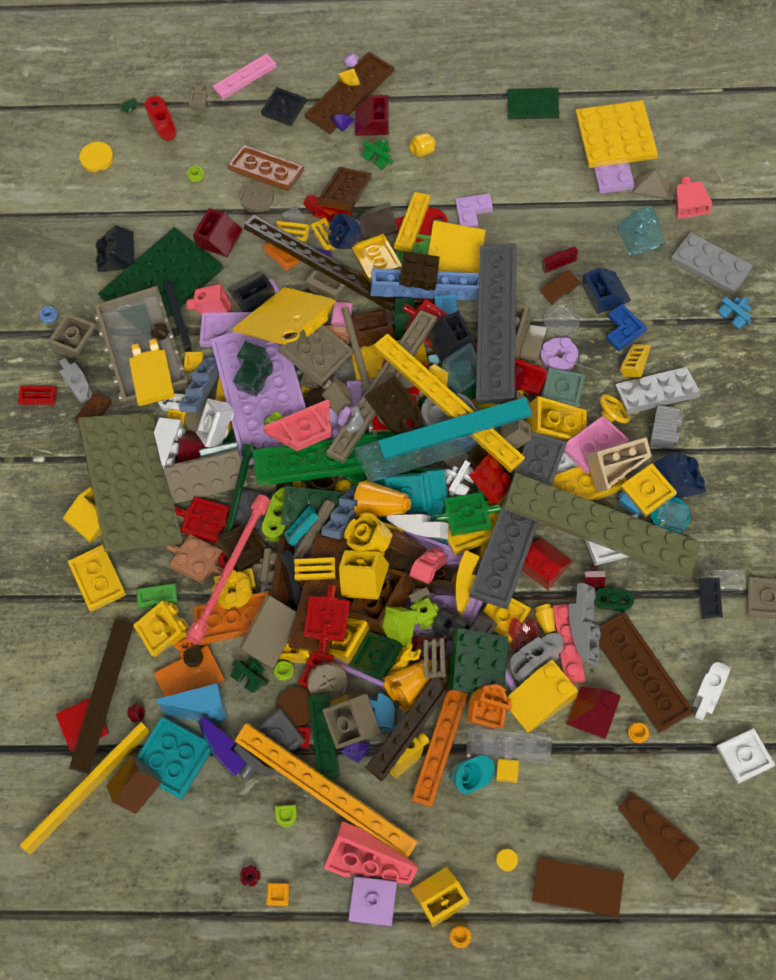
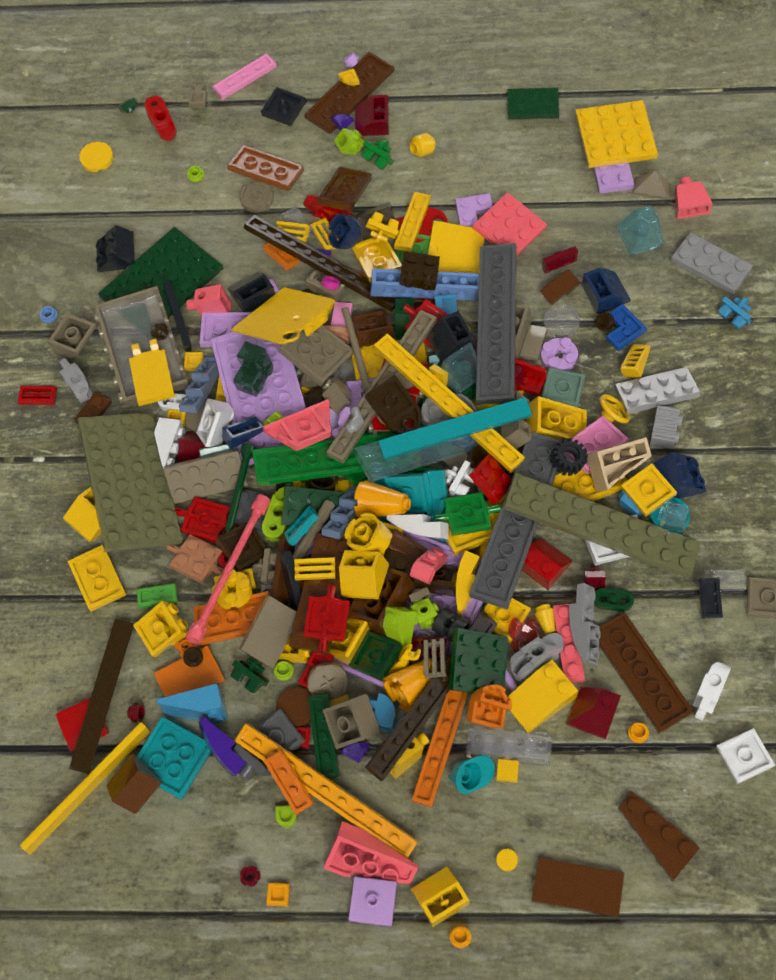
(217, 233): dark red slope -> none
(233, 439): none -> dark blue slope
(288, 782): none -> orange tile
(330, 282): none -> dark pink tile
(349, 141): none -> lime brick
(389, 230): none -> yellow hips
(510, 223): none -> coral plate
(573, 448): none -> black tyre
(605, 321): none -> dark brown tile

